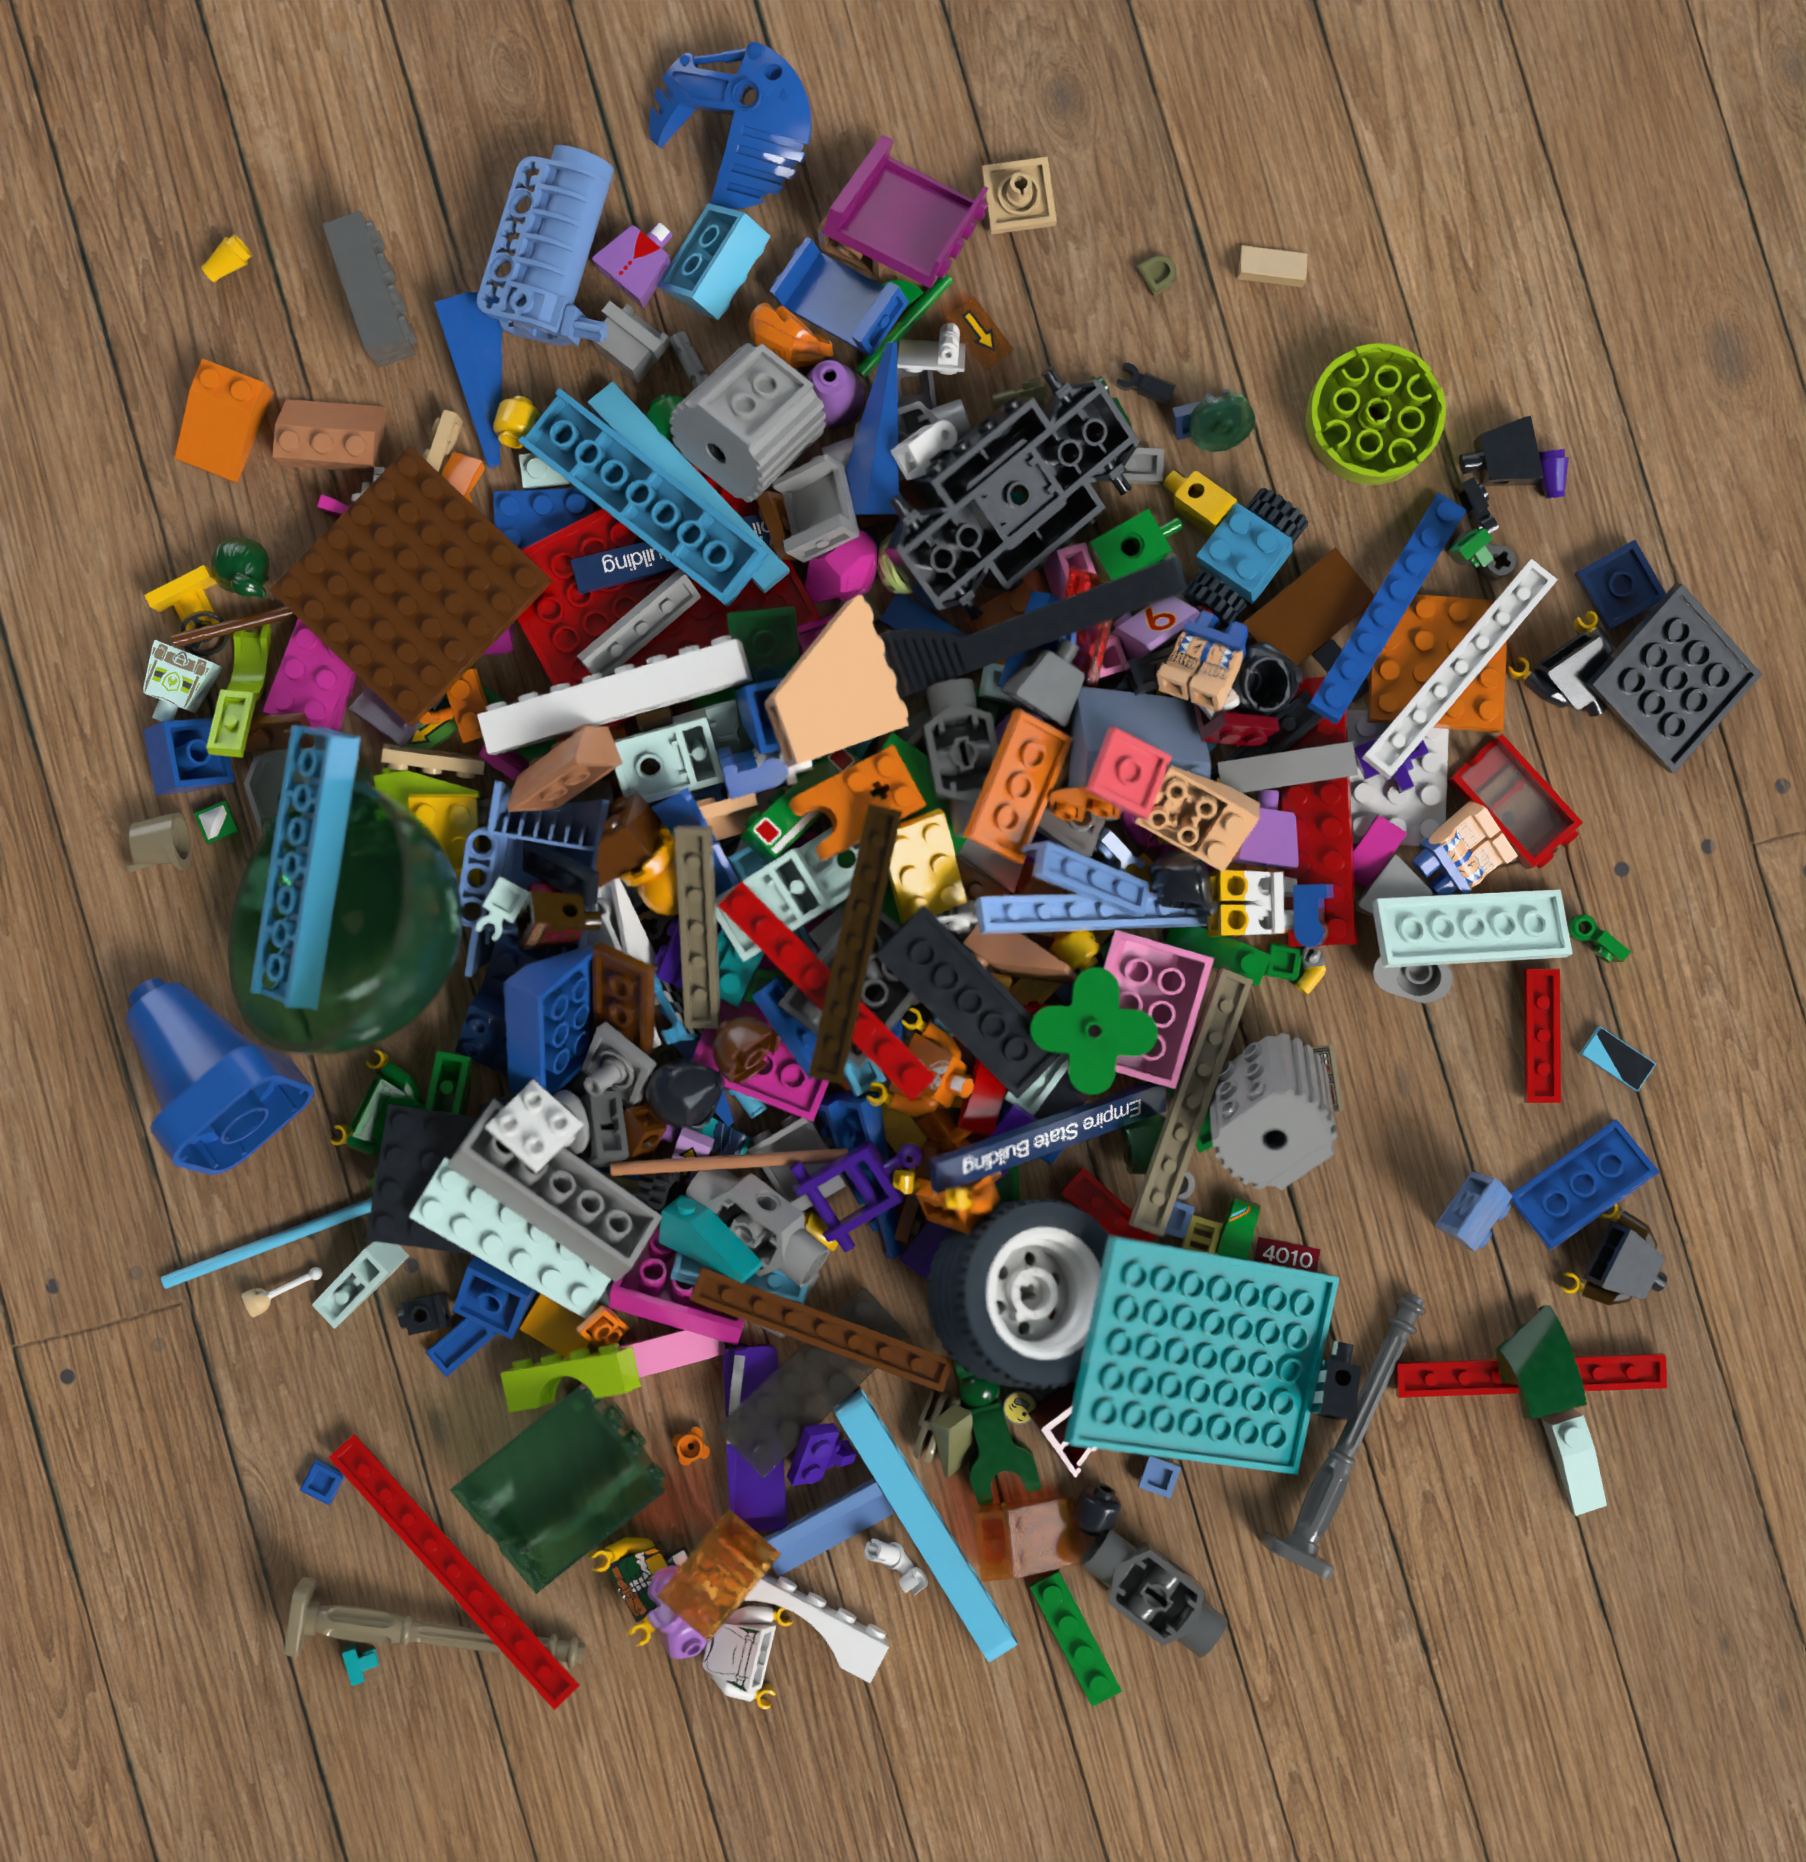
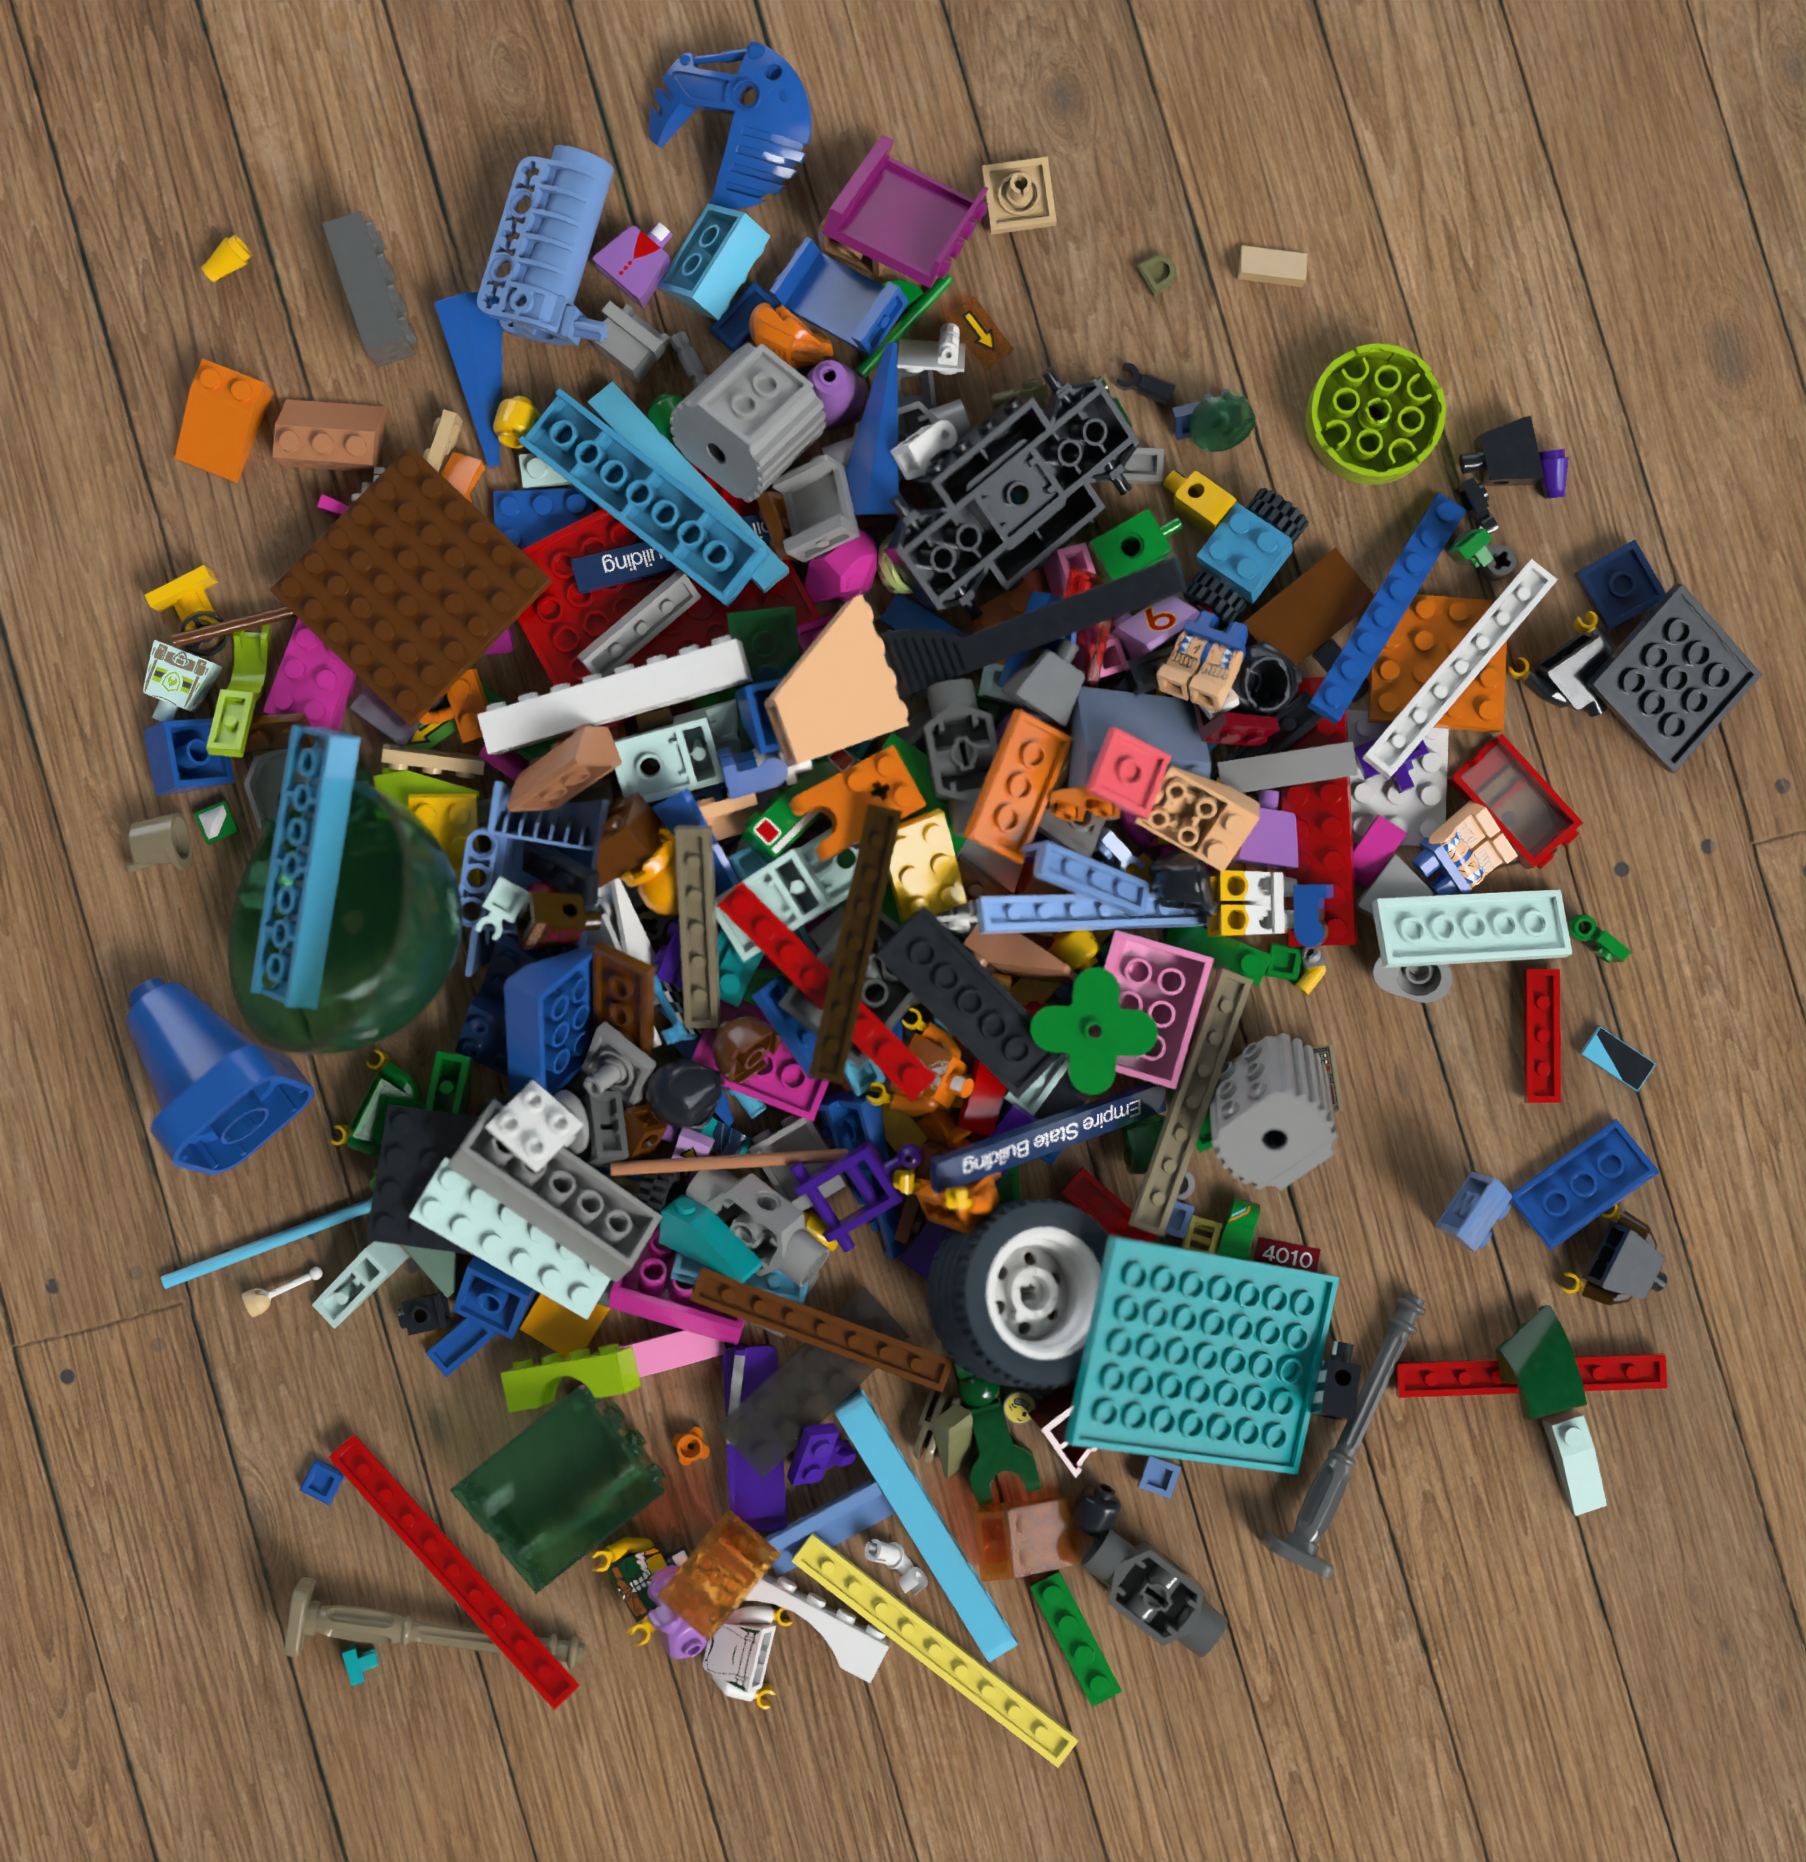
(241, 566): dark green hair -> none
(440, 1267): none -> sand green slope
(603, 1327): orange slope -> none
(733, 326): none -> blue tile
(934, 1649): none -> light yellow plate

